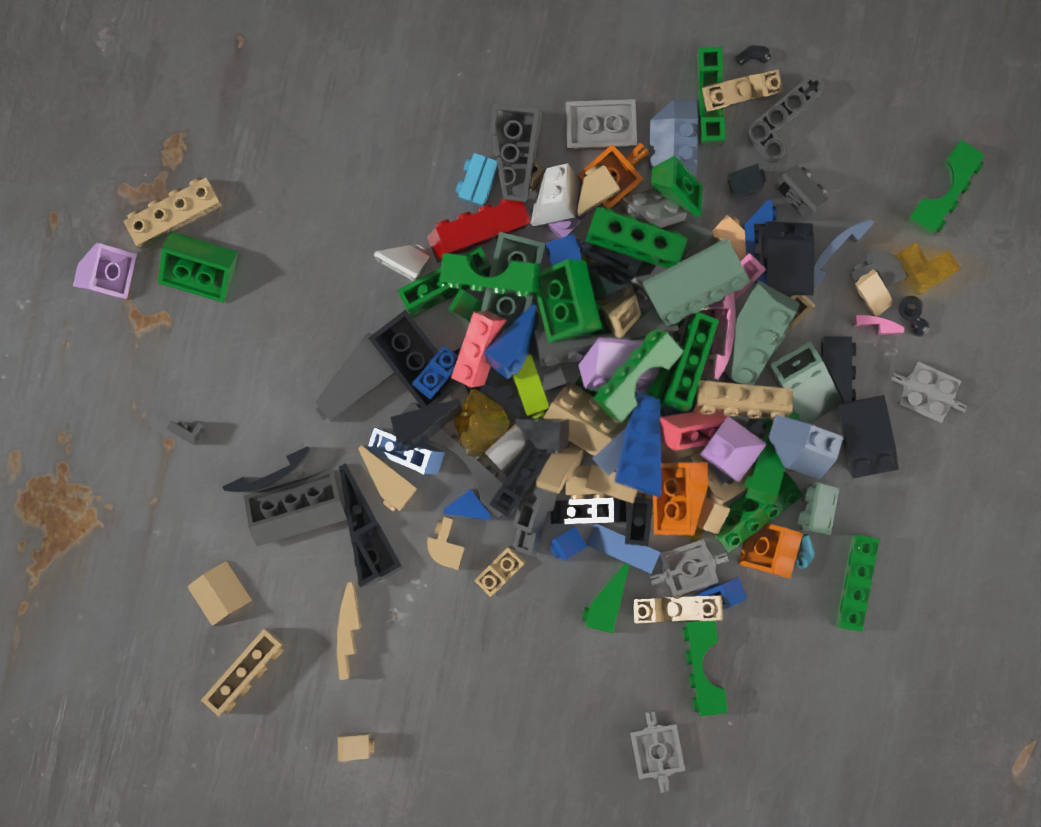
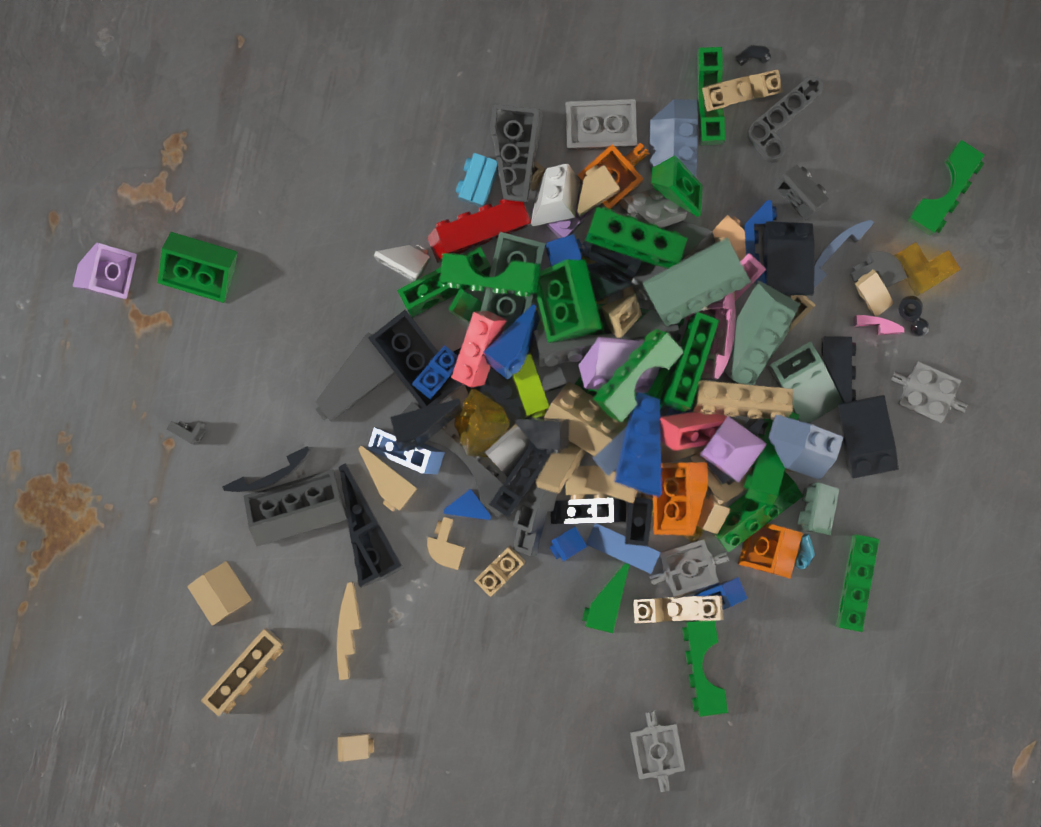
(172, 212): tan brick -> none
(746, 181): black slope -> none

